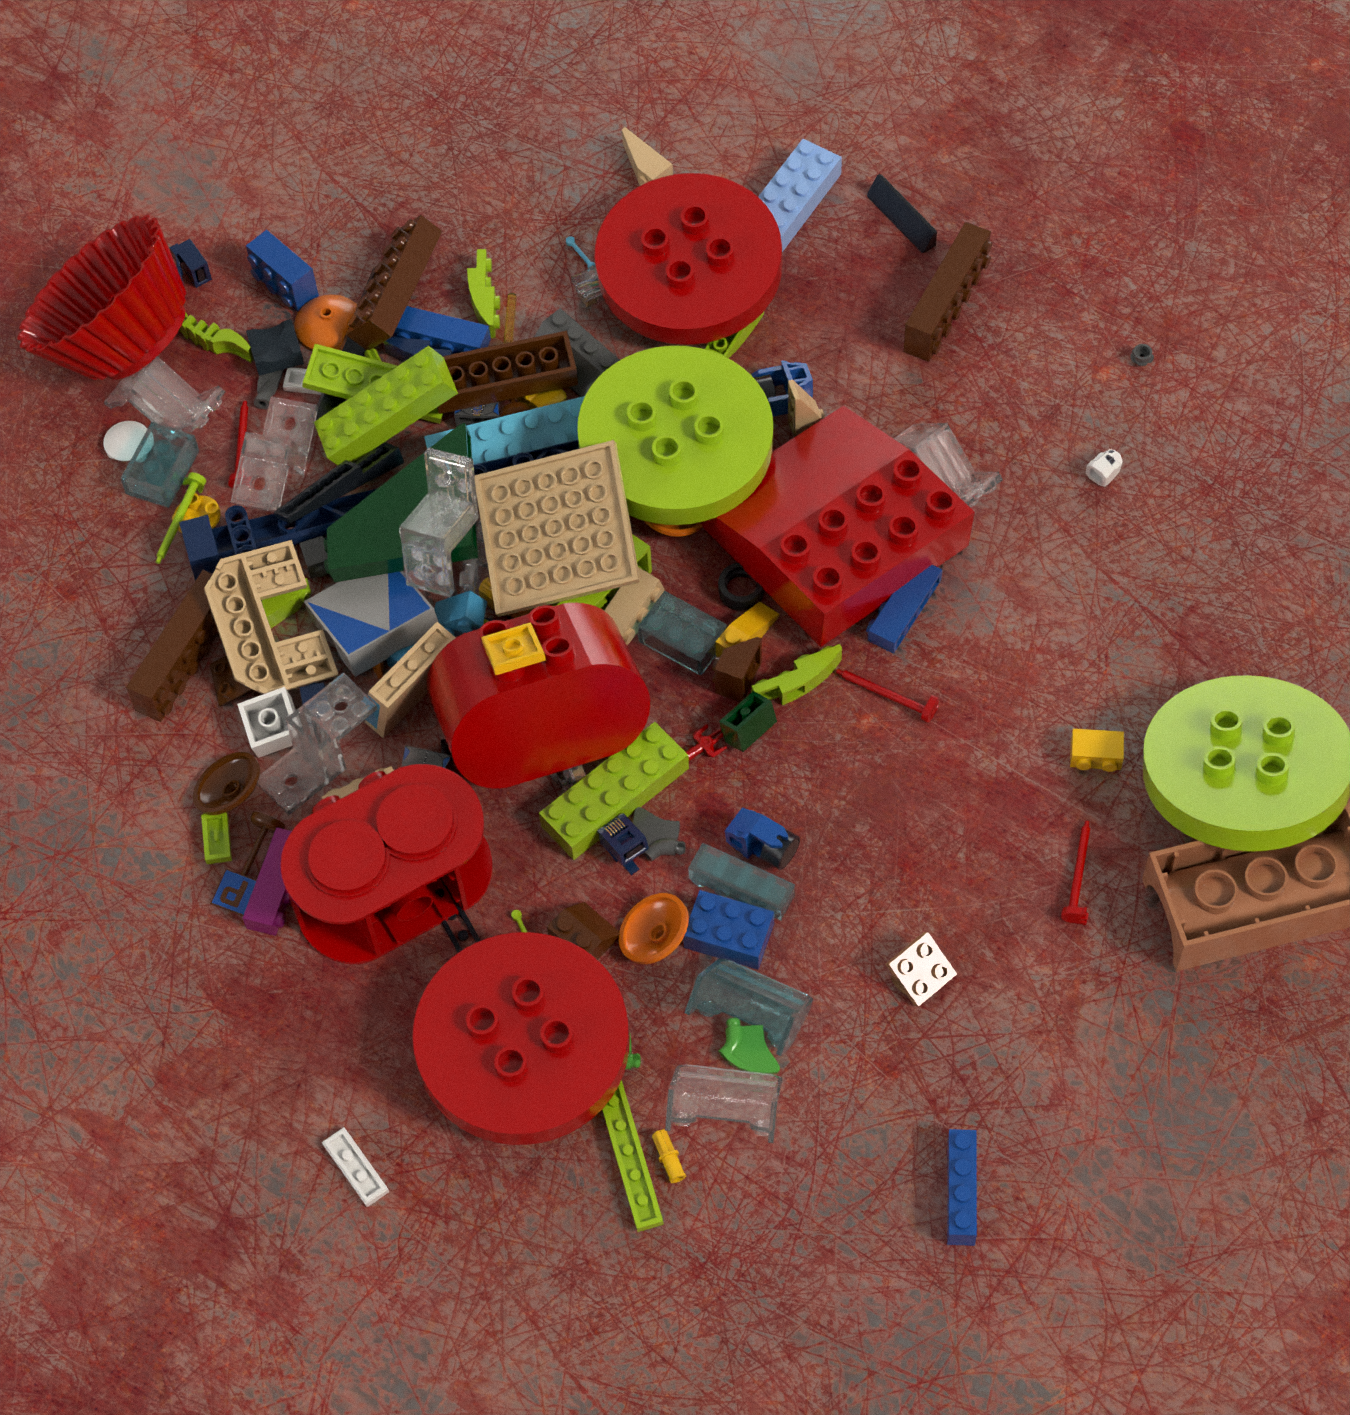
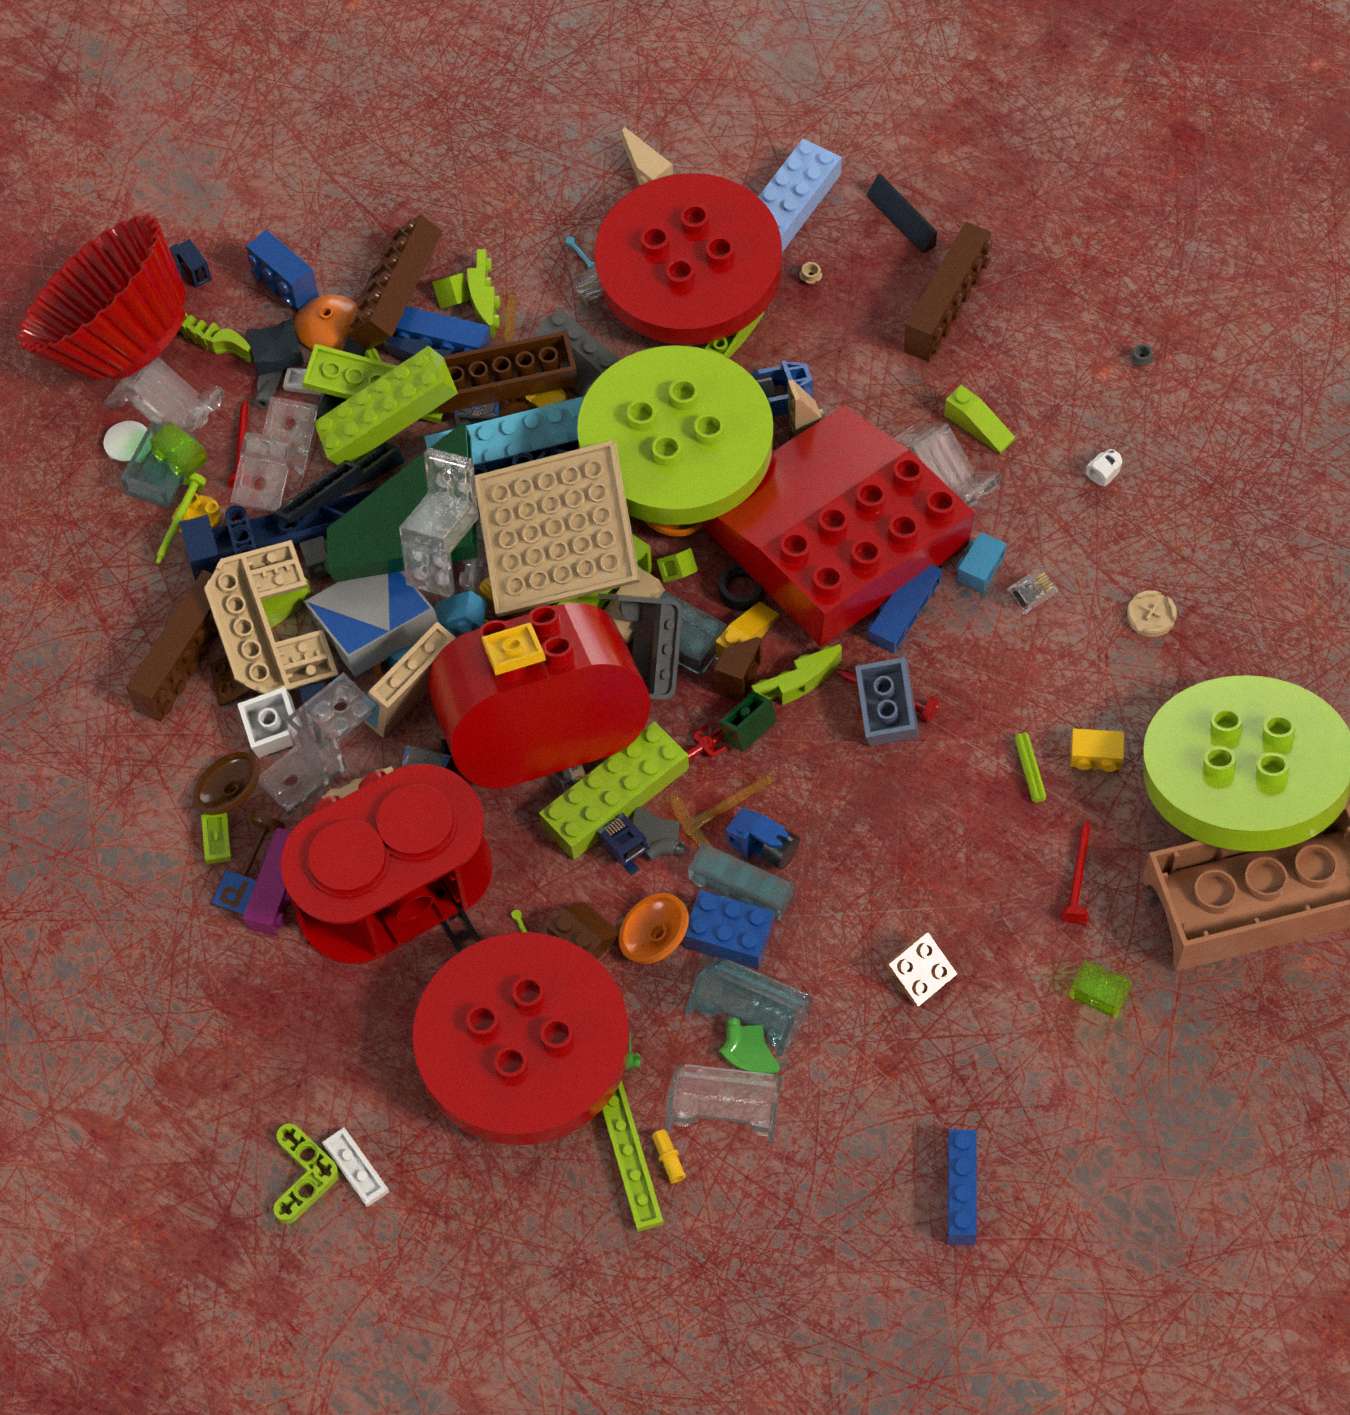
(178, 450): none -> clear neon green brick
(311, 1177): none -> lime beam
(451, 290): none -> lime panel
(655, 640): none -> dark grey windscreen
(677, 565): none -> lime panel
(692, 824): none -> clear yellow piece
(810, 268): none -> tan plate
(887, 701): none -> sand blue brick
(977, 419): none -> lime slope
(981, 562): none -> dark azure brick
(1030, 590): none -> clear piece
(1030, 767): none -> lime axle
(1101, 989): none -> clear neon green brick
(1151, 614): none -> tan tile

